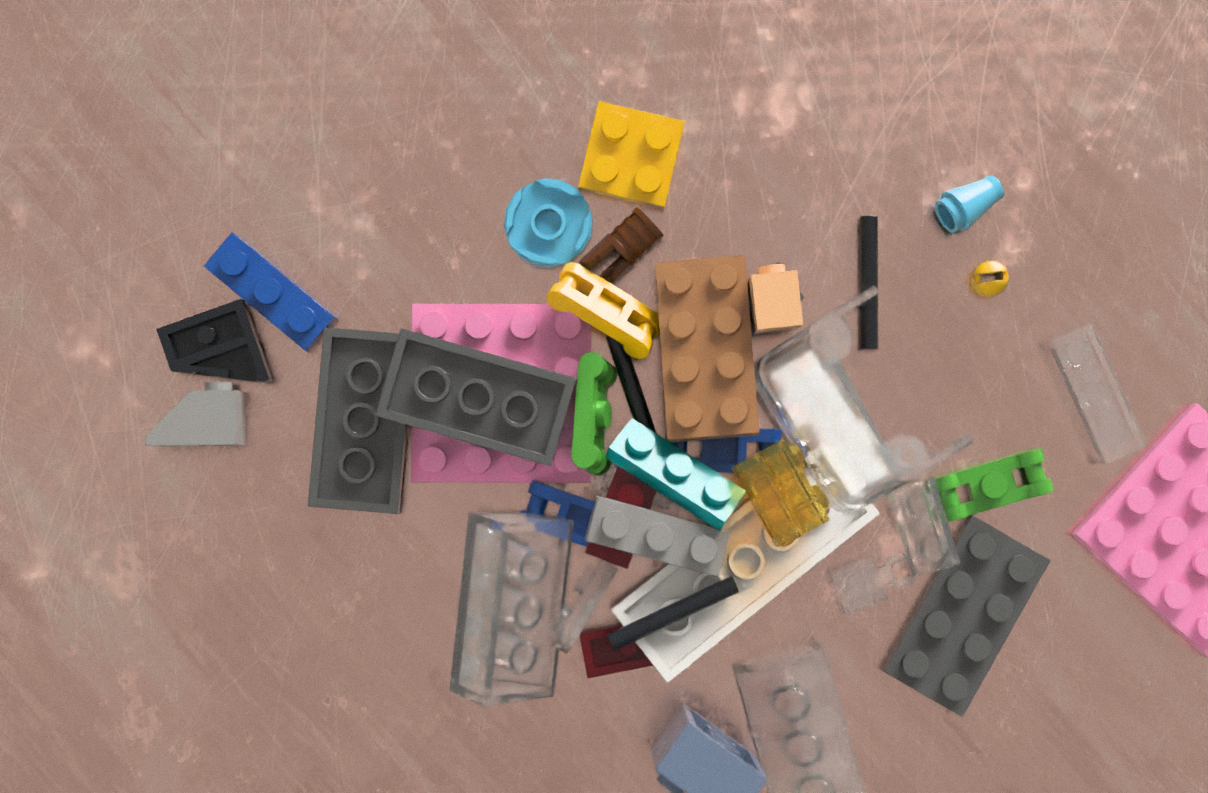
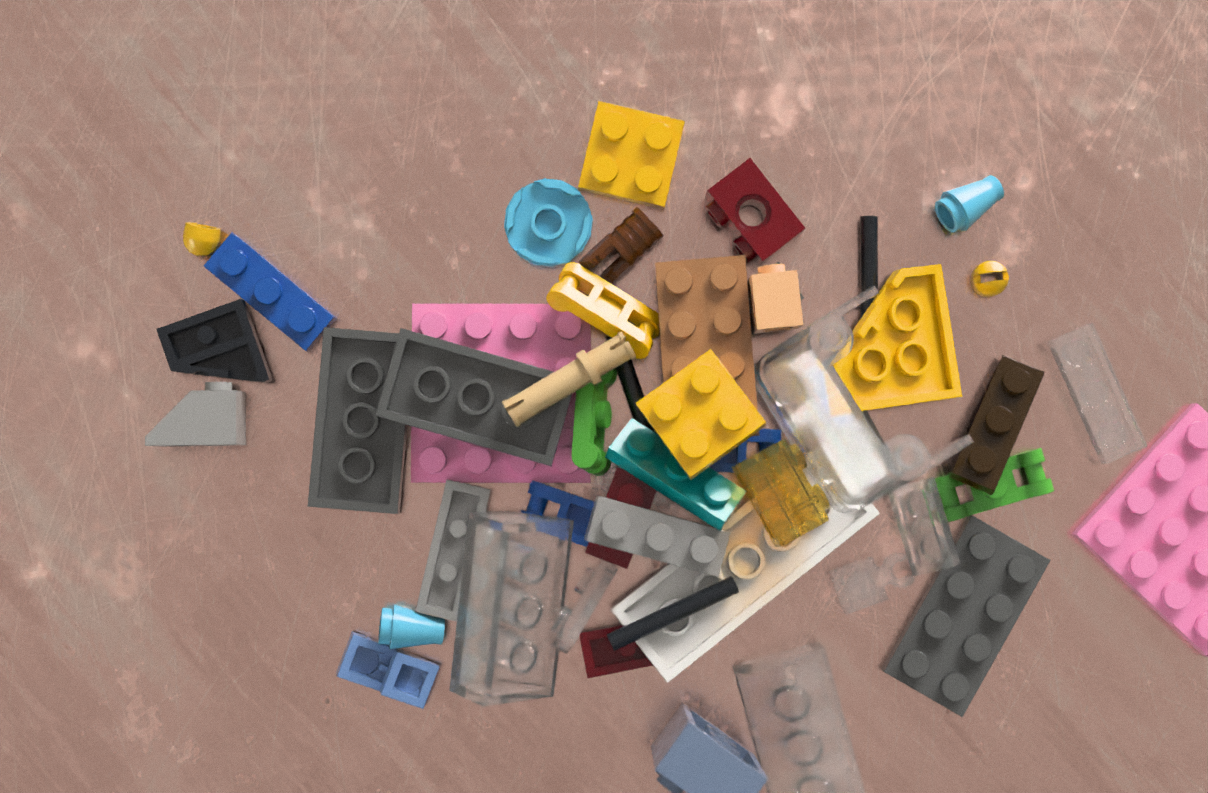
(200, 238): none -> yellow hinge
(390, 671): none -> medium blue slope
(407, 628): none -> medium azure cone
(444, 566): none -> light grey plate
(570, 378): none -> tan pin
(701, 414): none -> yellow plate
(746, 187): none -> dark red brick
(903, 344): none -> yellow plate
(997, 424): none -> dark brown plate

